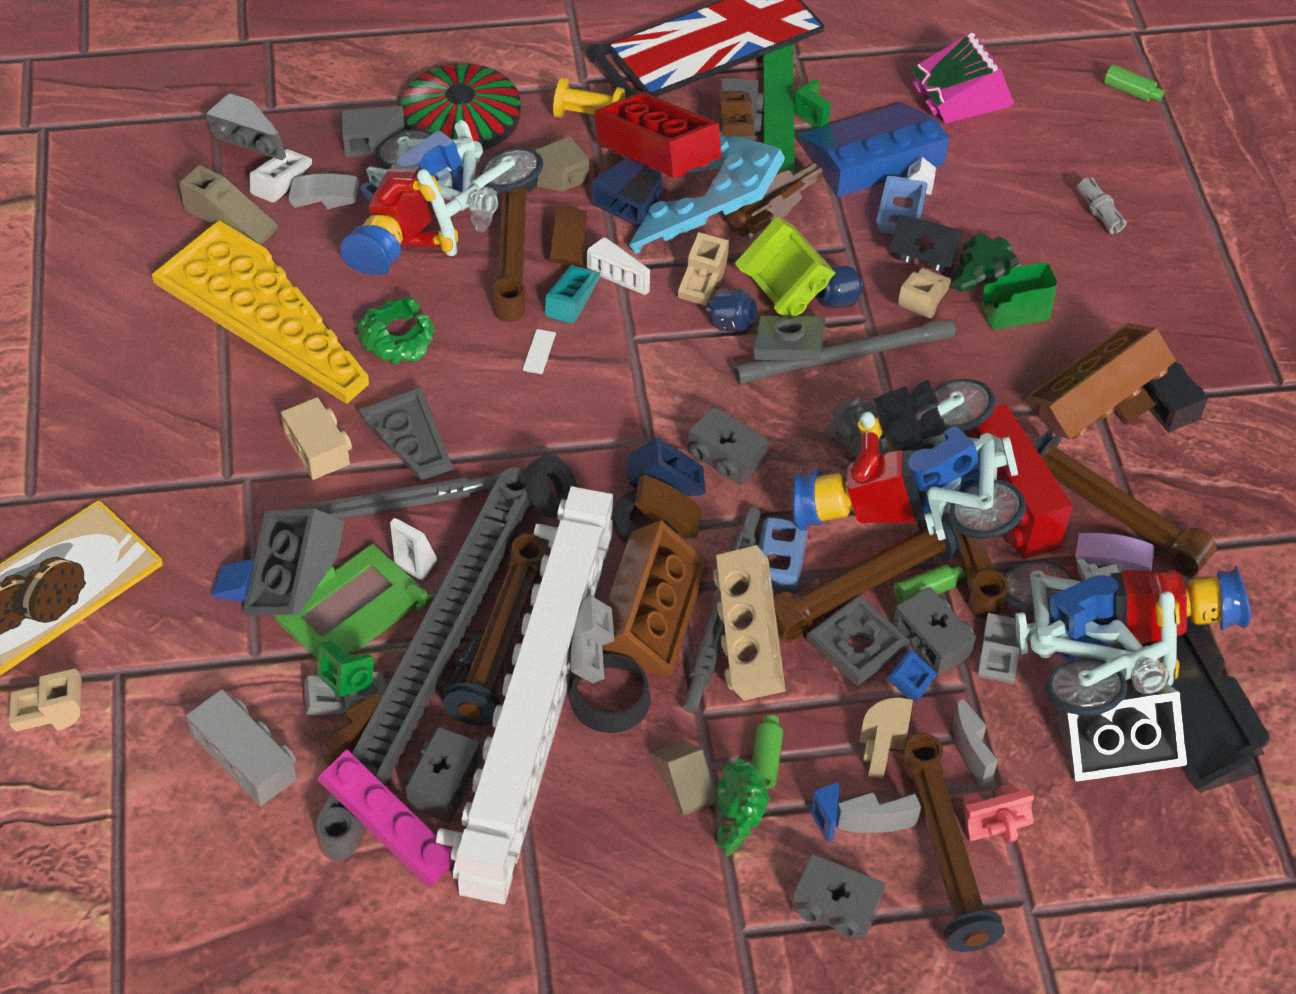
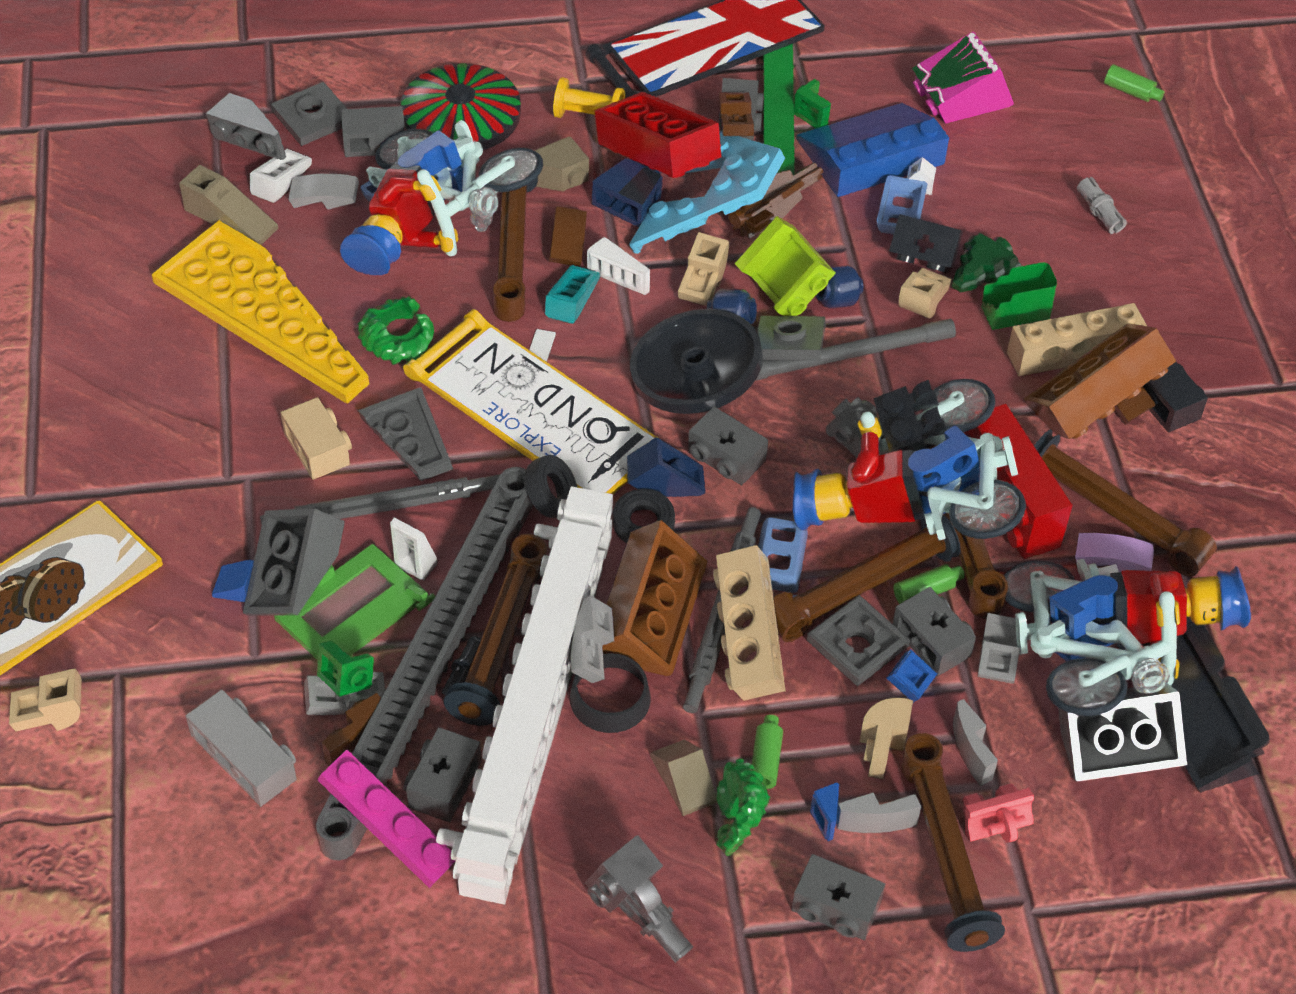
(310, 126): none -> dark grey piece
(531, 404): none -> white flag
(626, 883): none -> flat silver brick
(666, 503): reddish brown slope -> none
(696, 361): none -> black dish
(1065, 339): none -> tan brick

